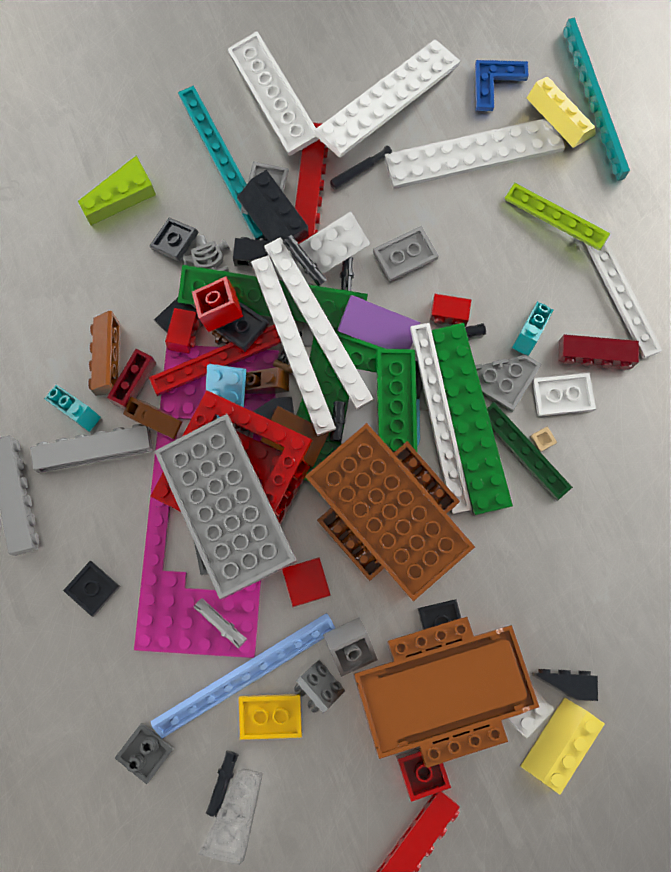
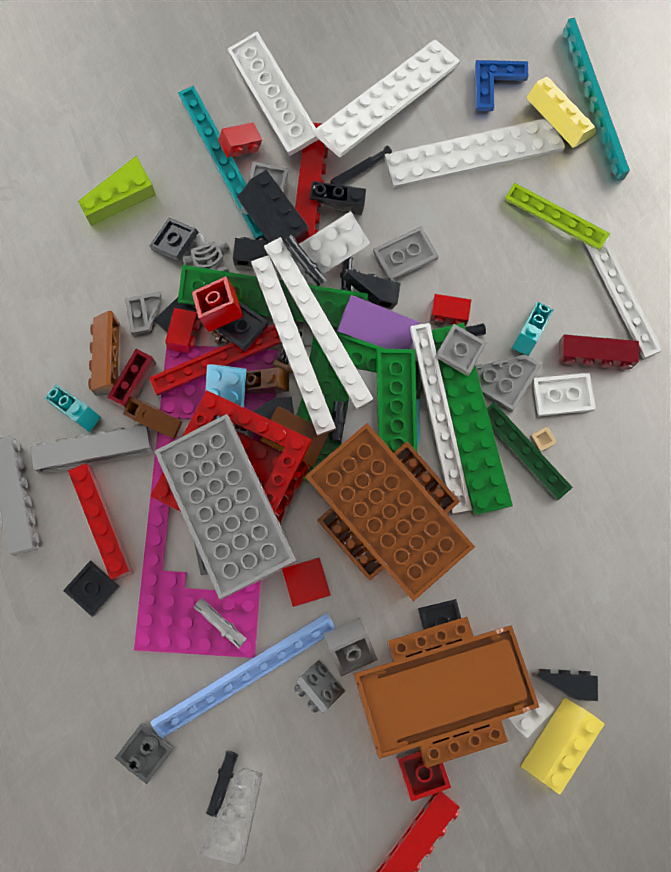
(100, 522): none -> red brick
(142, 312): none -> light grey wing
(240, 140): none -> brick
(270, 716): yellow plate -> none
(339, 197): none -> black slope
(379, 290): none -> black slope
(460, 350): none -> light grey tile

